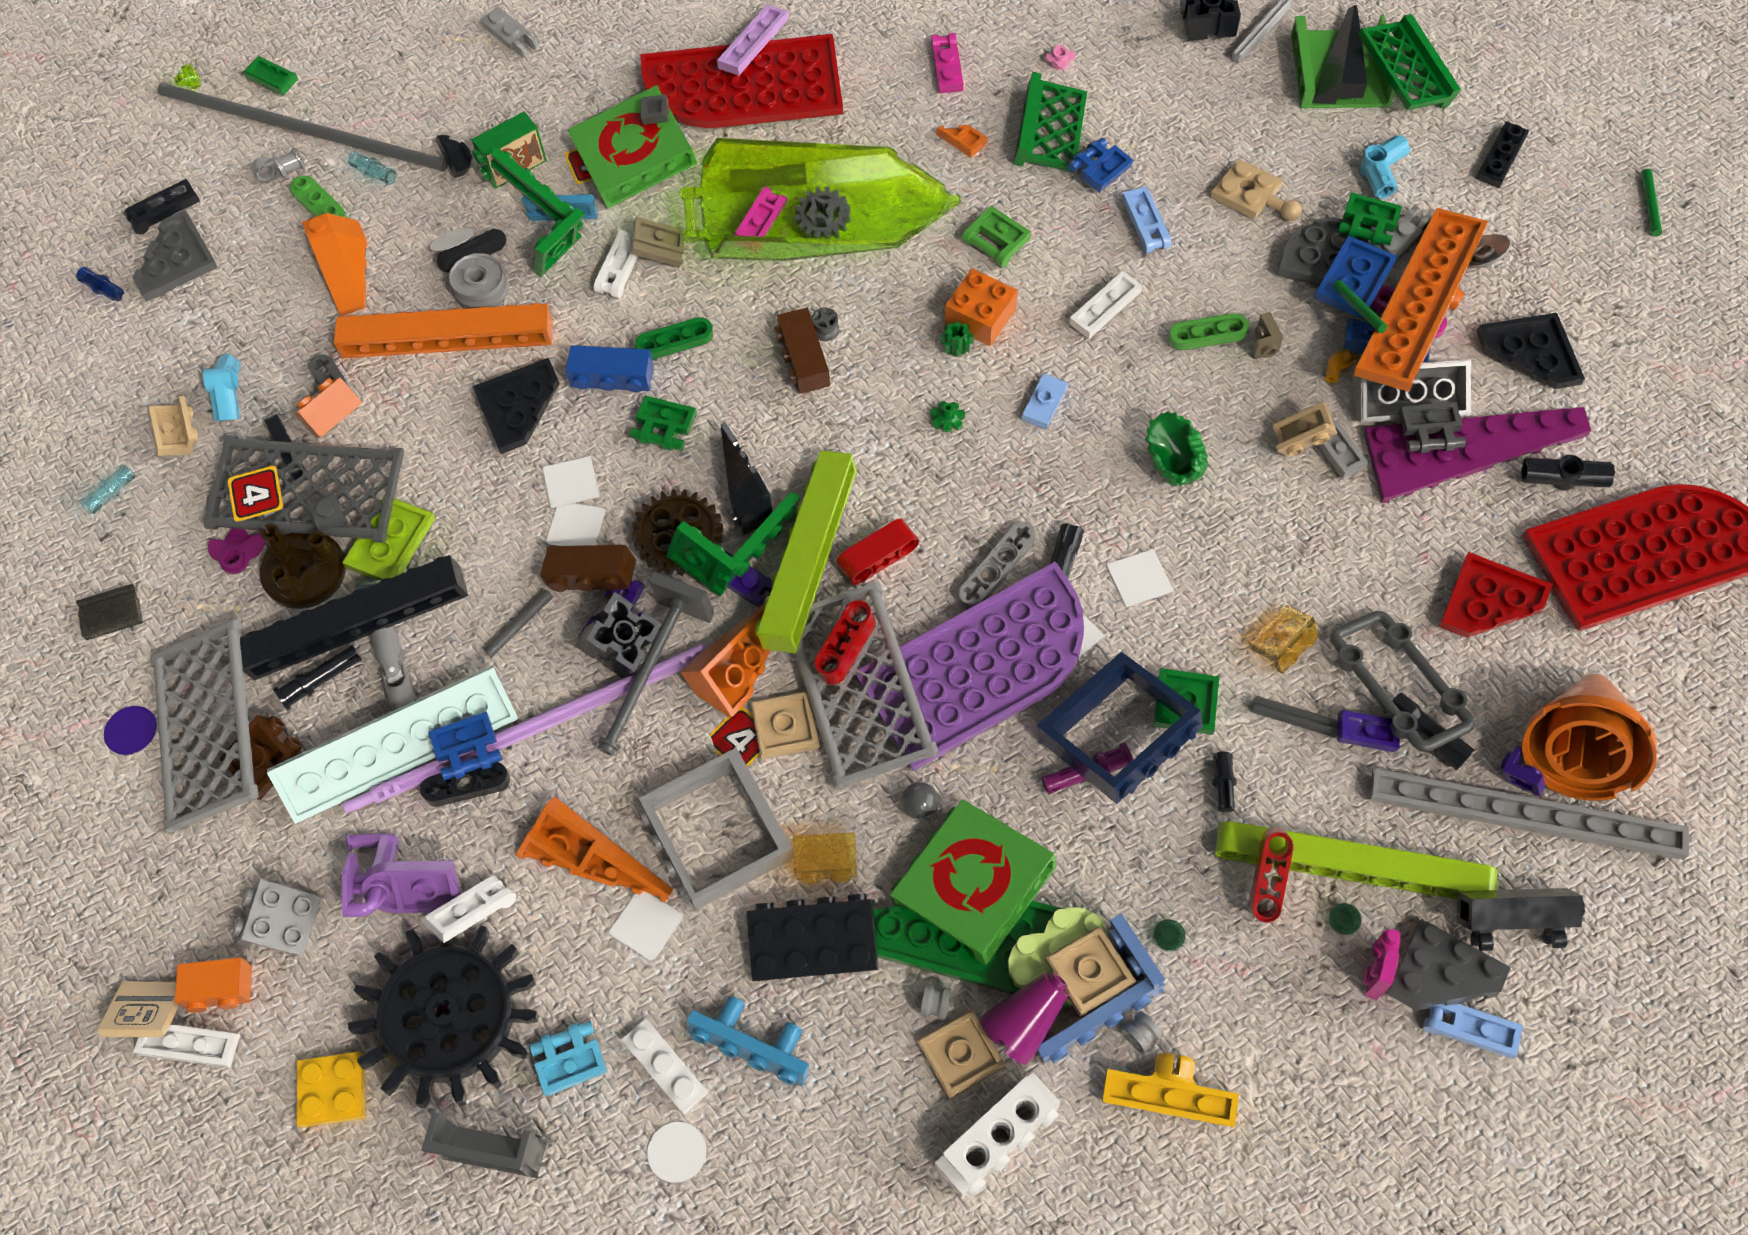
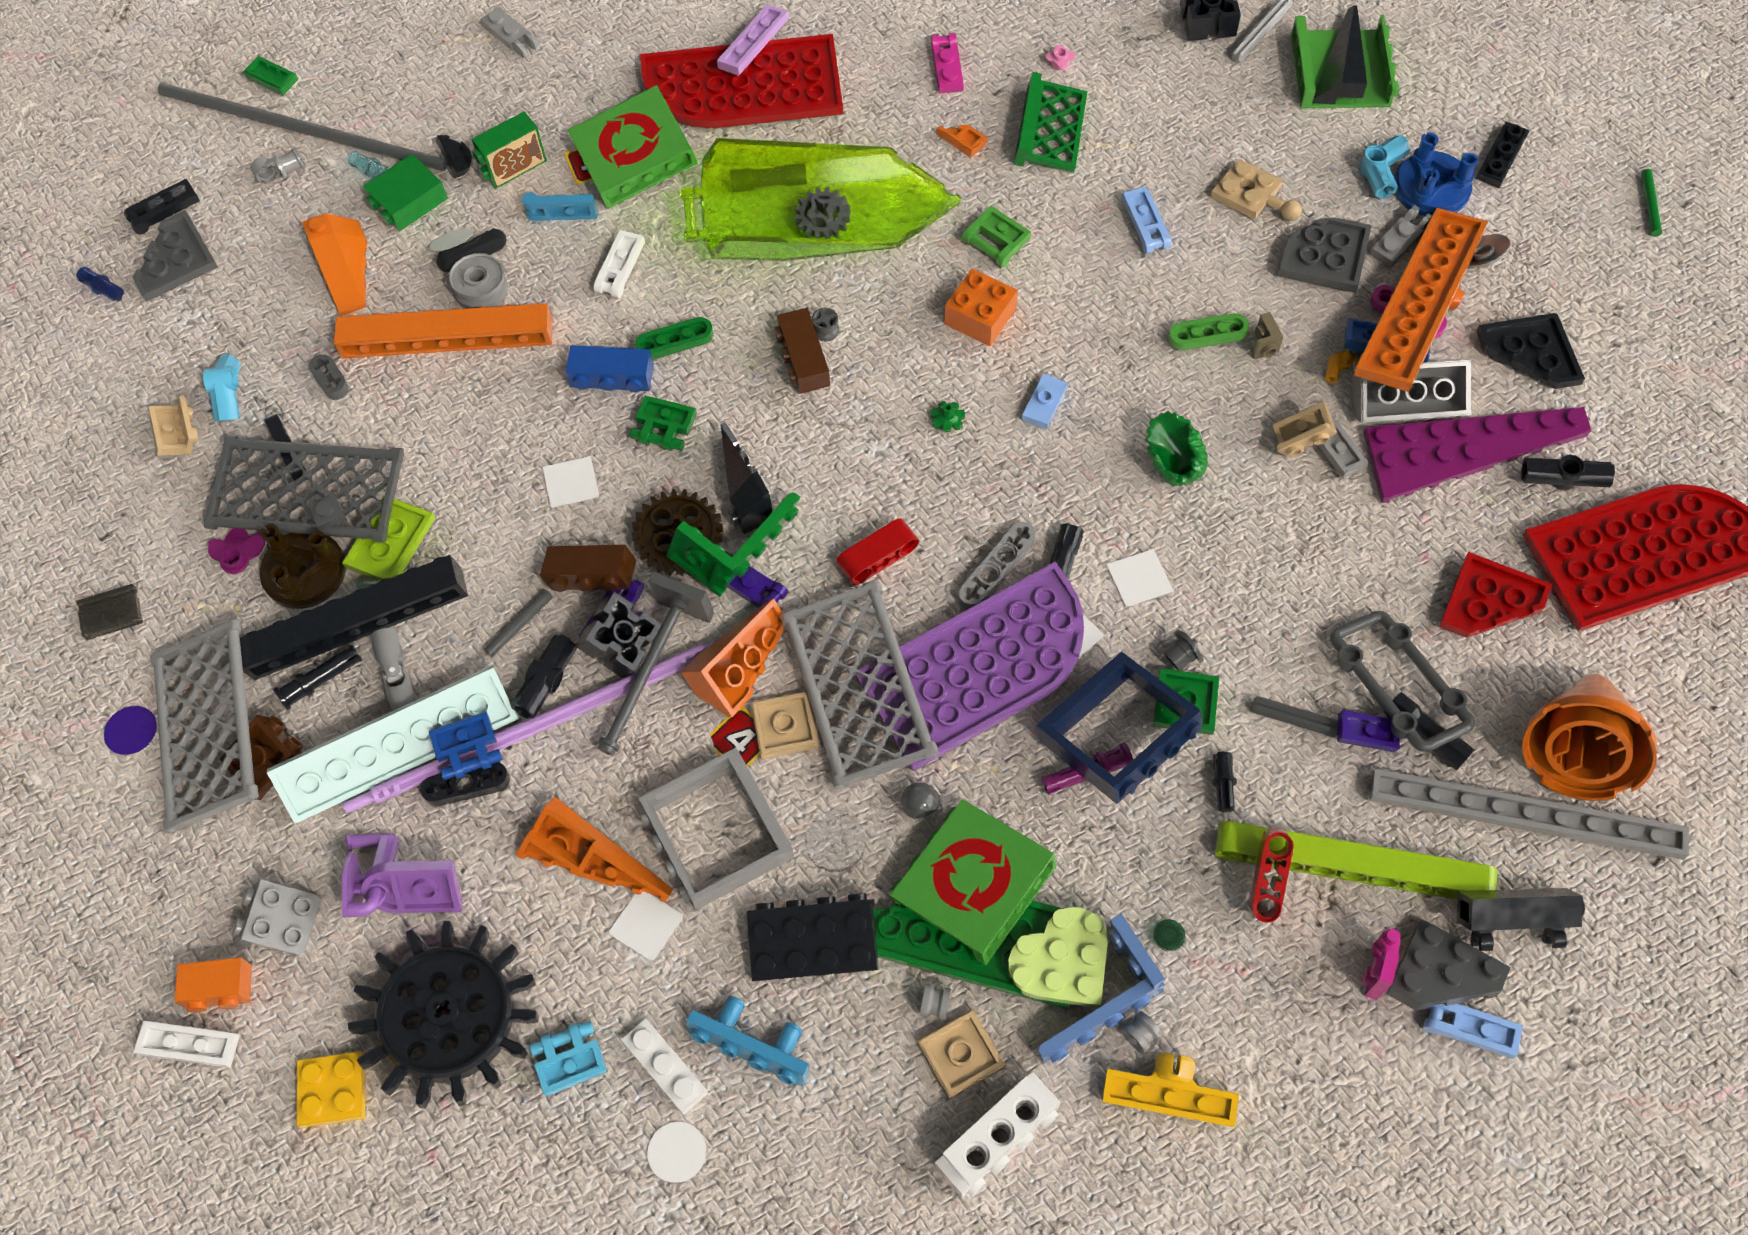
(108, 489): clear light blue pin -> none
(140, 1010): tan tile -> none
(191, 77): clear neon green tile -> none
(255, 493): sticker -> none
(314, 197): bright green plate -> none
(326, 407): brick -> none
(404, 192): none -> green brick
(469, 908): white plate -> none
(484, 1148): dark grey piece -> none
(517, 402): black plate -> none
(543, 676): none -> black piece
(565, 230): green bracket -> none
(575, 525): white sticker -> none
(655, 109): dark grey plate -> none
(657, 242): dark tan plate -> none
(762, 214): dark pink plate -> none
(806, 552): lime brick -> none
(825, 857): clear yellow bracket -> none
(833, 648): red beam -> none
(956, 338): green gear -> none
(1026, 1016): magenta cone -> none
(1090, 970): tan tile -> none
(1105, 169): blue plate -> none
(1105, 304): white plate -> none
(1182, 651): none -> dark grey piece
(1285, 637): clear yellow bracket -> none
(1345, 919): clear green plate -> none
(1361, 269): blue plate -> none
(1371, 317): green bar -> none
(1372, 213): green plate -> none
(1419, 56): green fence -> none
(1432, 419): dark grey plate -> none
(1435, 178): none -> blue piece
(1521, 776): dark purple bracket -> none

